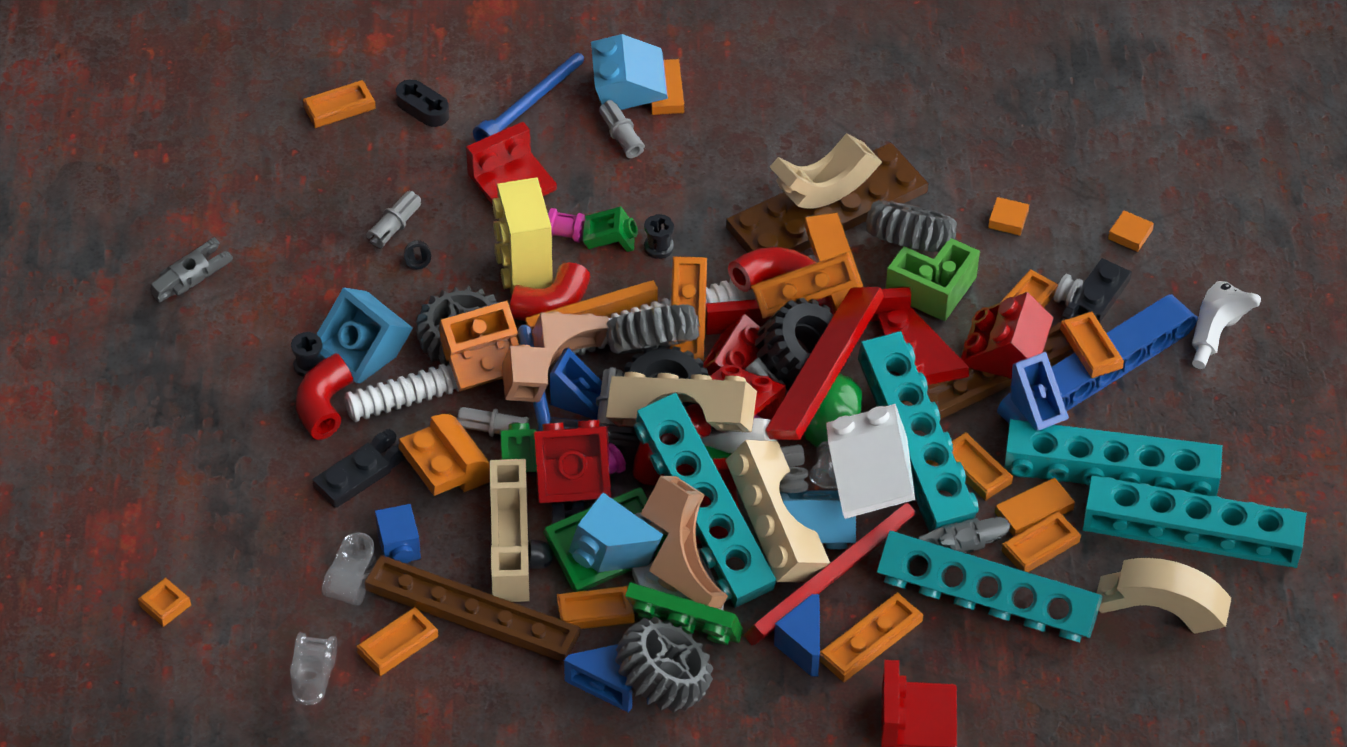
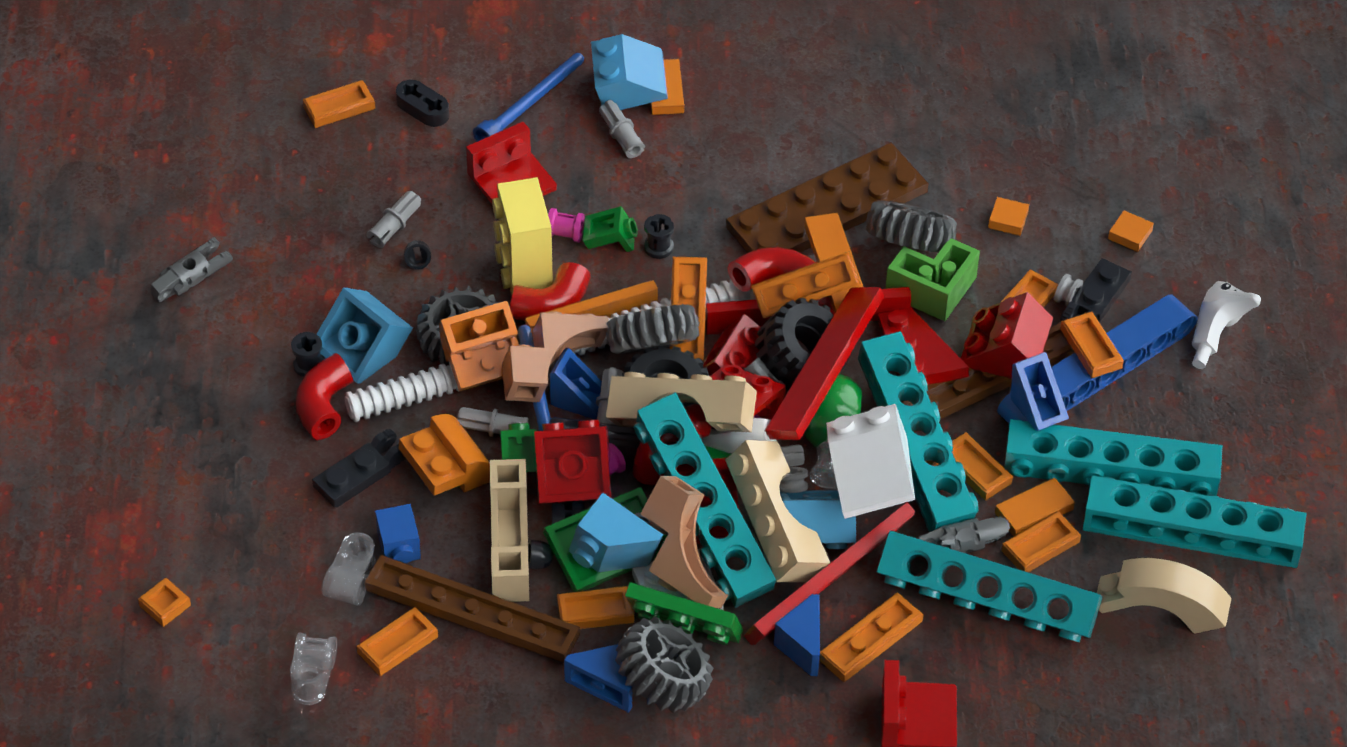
(828, 178): tan arch -> none

